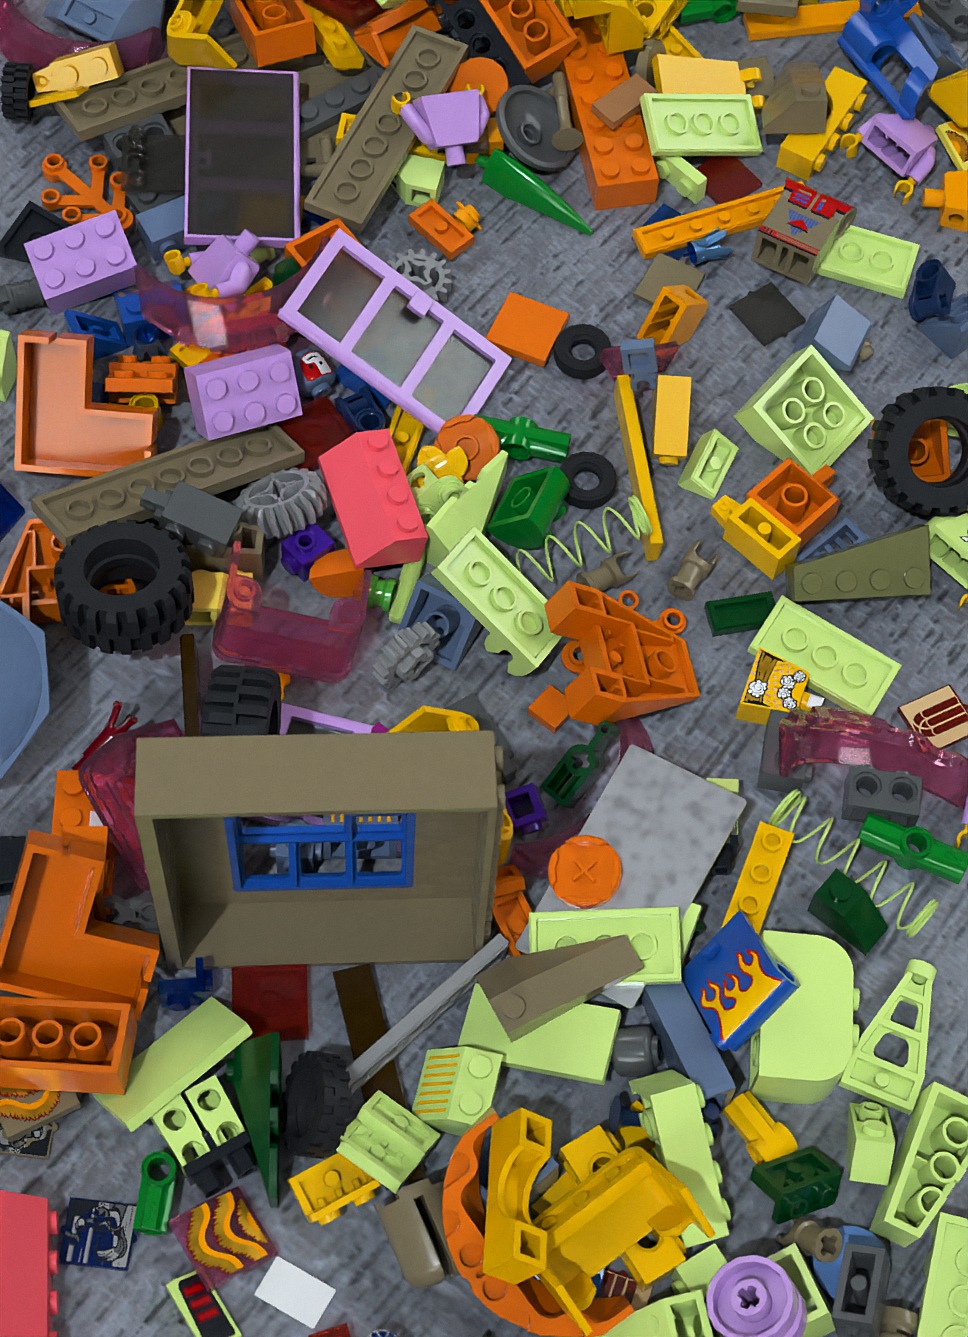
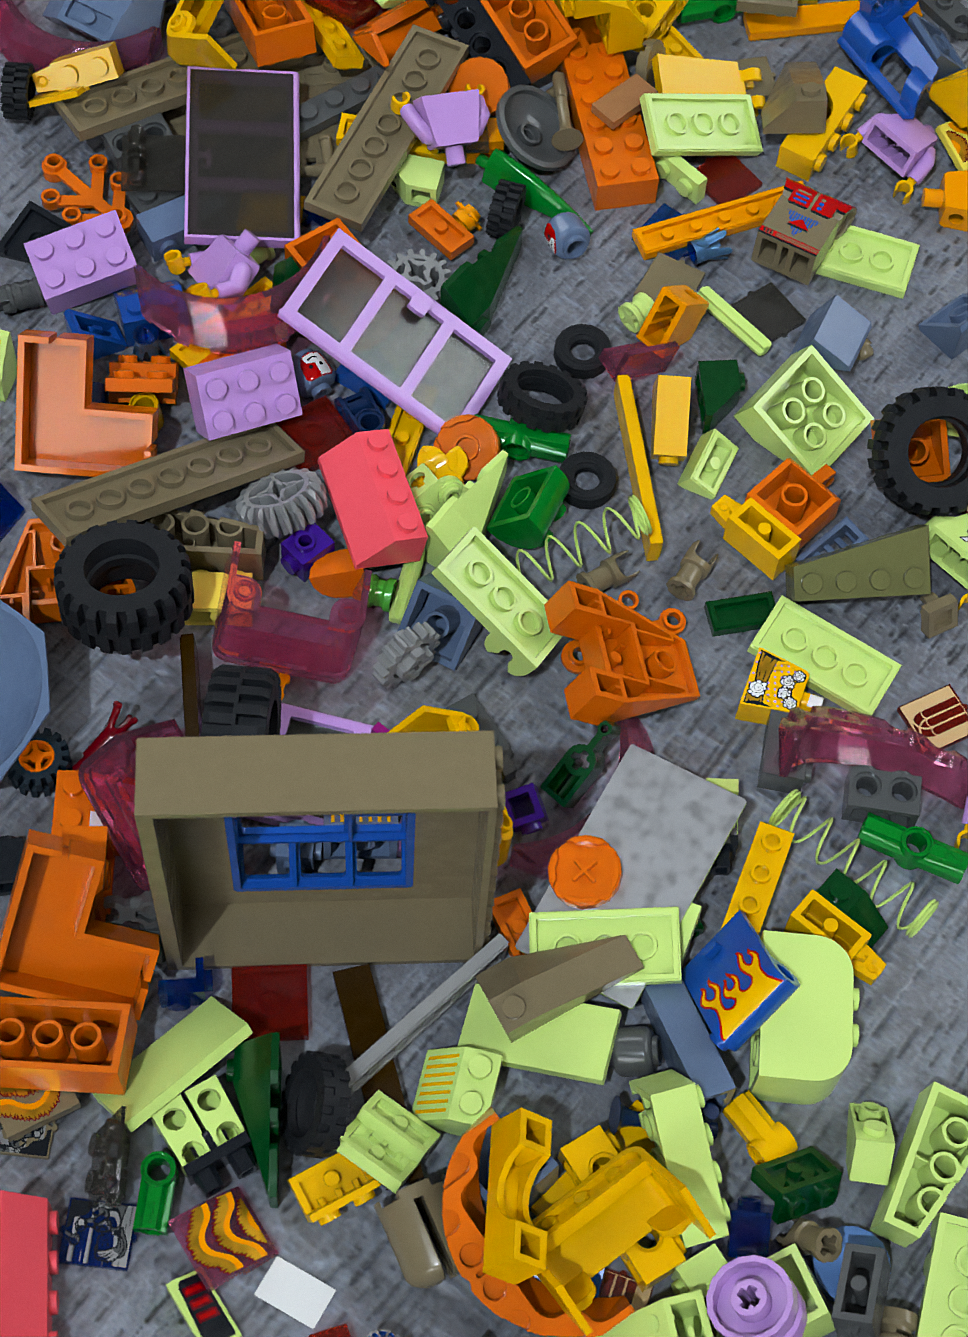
(42, 748): none -> black wheel
(109, 1158): none -> clear smoke hinge
(194, 516): dark grey hinge -> none
(477, 287): none -> dark green wedge
(505, 208): none -> black tyre
(508, 880): orange tile -> none
(527, 329): orange tile -> none
(537, 413): none -> black tyre
(550, 709): orange tile -> none
(567, 235): none -> sand blue head
(635, 312): none -> yellowish green wheel
(640, 361): sand blue plate -> none
(717, 390): none -> dark green slope
(735, 322): none -> yellowish green axle
(748, 1228): none -> clear blue bracket
(821, 918): none -> yellow hinge
(880, 1079): yellowish green plate -> none
(931, 291): dark blue piece -> none
(938, 614): none -> dark tan tile

